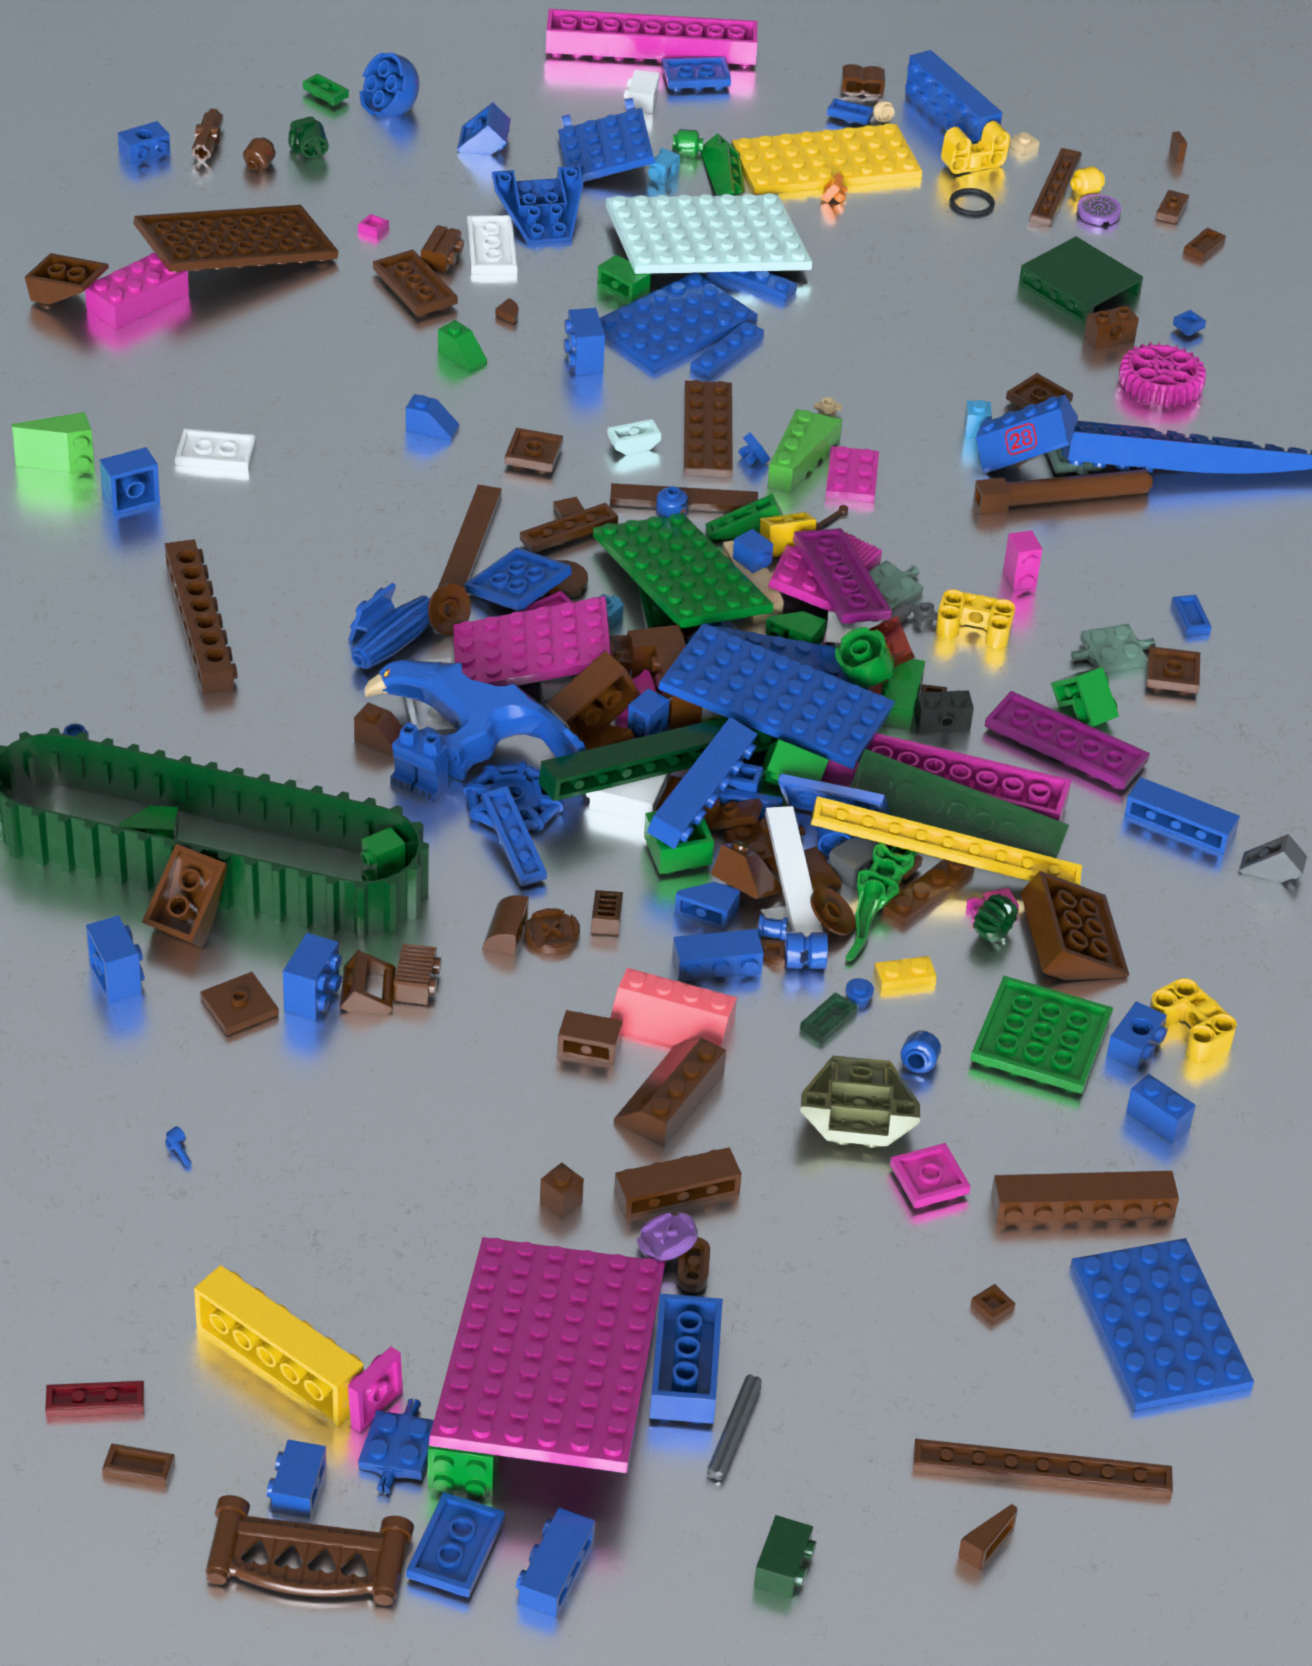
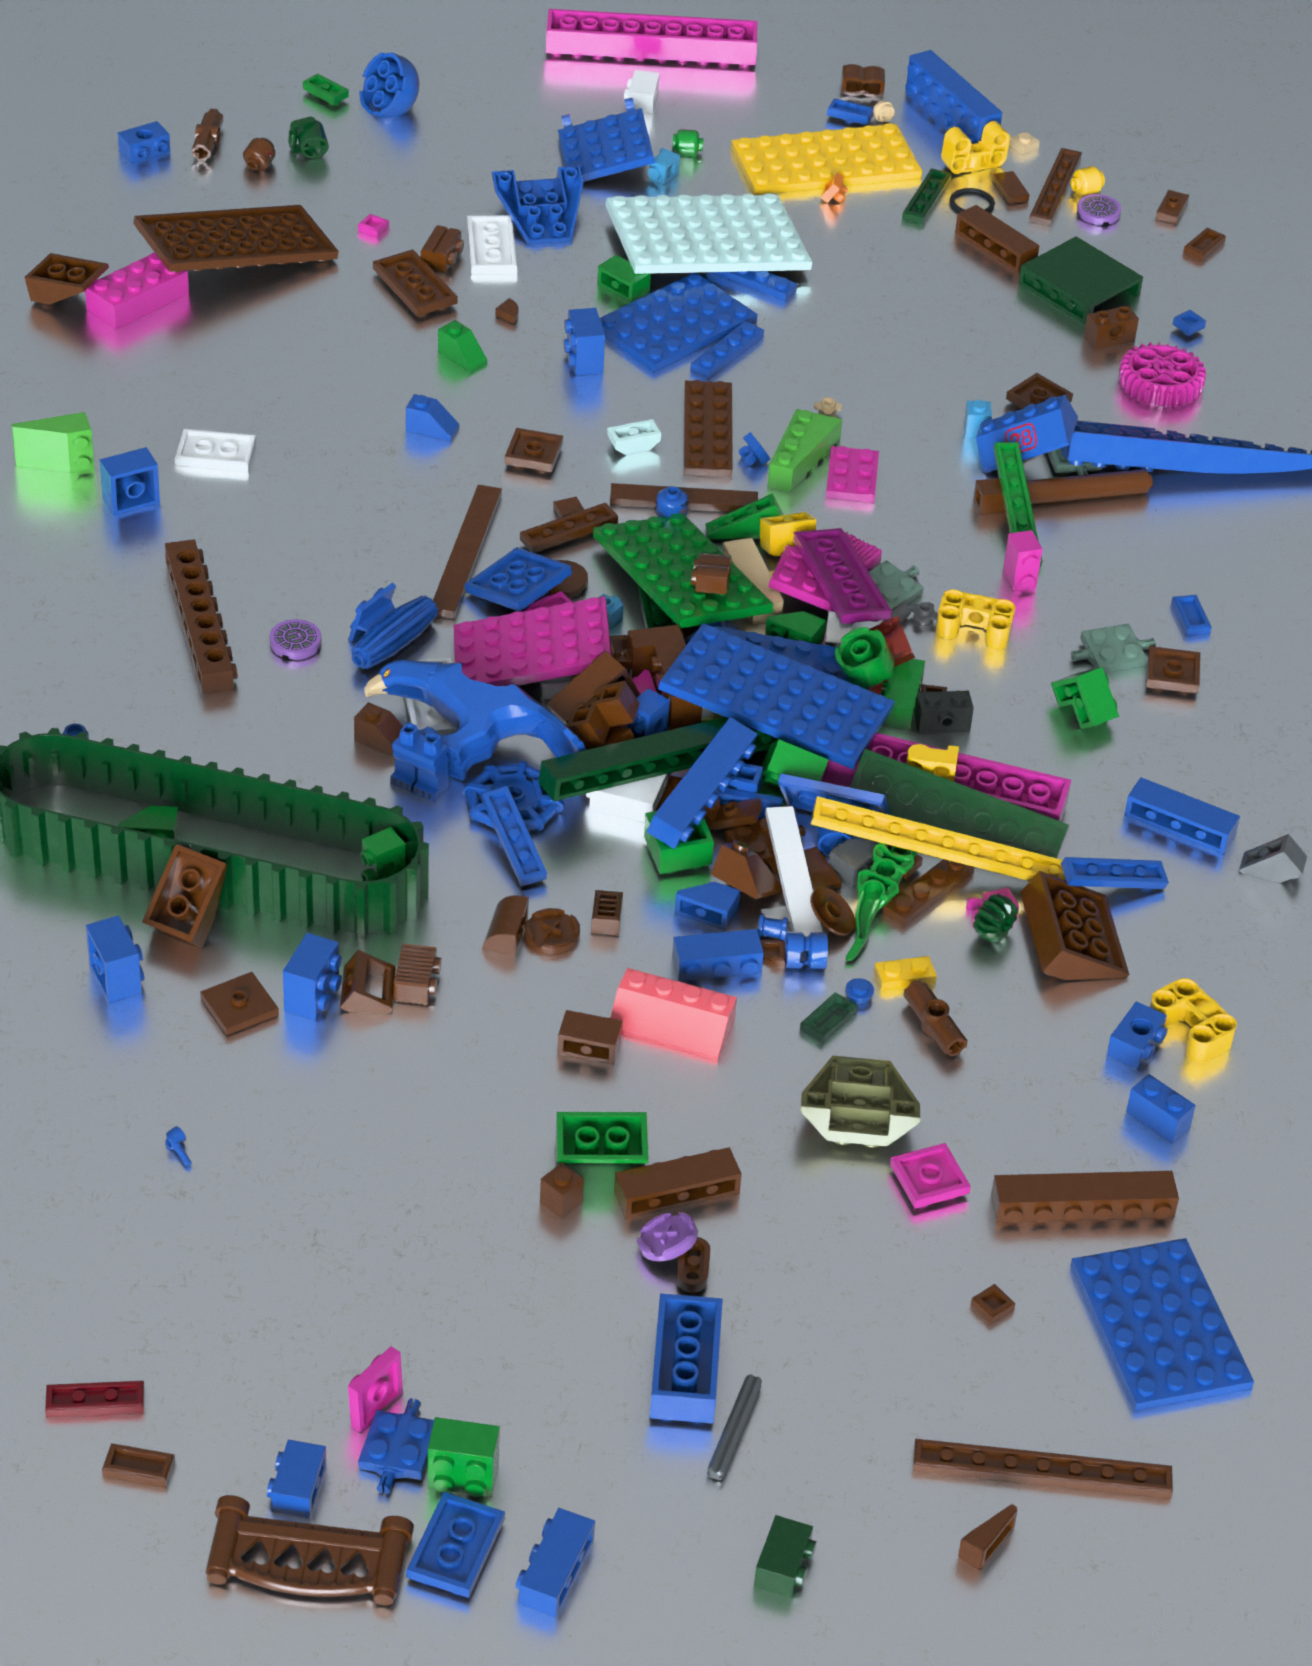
(276, 1343): yellow brick -> none
(295, 639): none -> medium lavender tile
(456, 605): reddish brown dish -> none
(485, 132): blue slope -> none
(550, 1355): dark pink plate -> none
(601, 1137): none -> green slope
(611, 707): none -> reddish brown brick
(673, 1090): reddish brown slope -> none
(696, 72): blue plate -> none
(711, 573): none -> reddish brown brick
(723, 166): green wedge -> none
(752, 551): blue brick -> none
(843, 509): reddish brown hinge -> none
(920, 1051): blue head -> none
(926, 196): none -> dark green tile
(933, 760): none -> yellow leg
(935, 1018): none -> reddish brown piece
(995, 237): none -> reddish brown brick
(1010, 187): none -> reddish brown tile
(1014, 488): none -> green tile
(1042, 1034): green plate -> none
(1067, 740): magenta plate -> none
(1114, 873): none -> blue plate
(1178, 146): reddish brown tile -> none

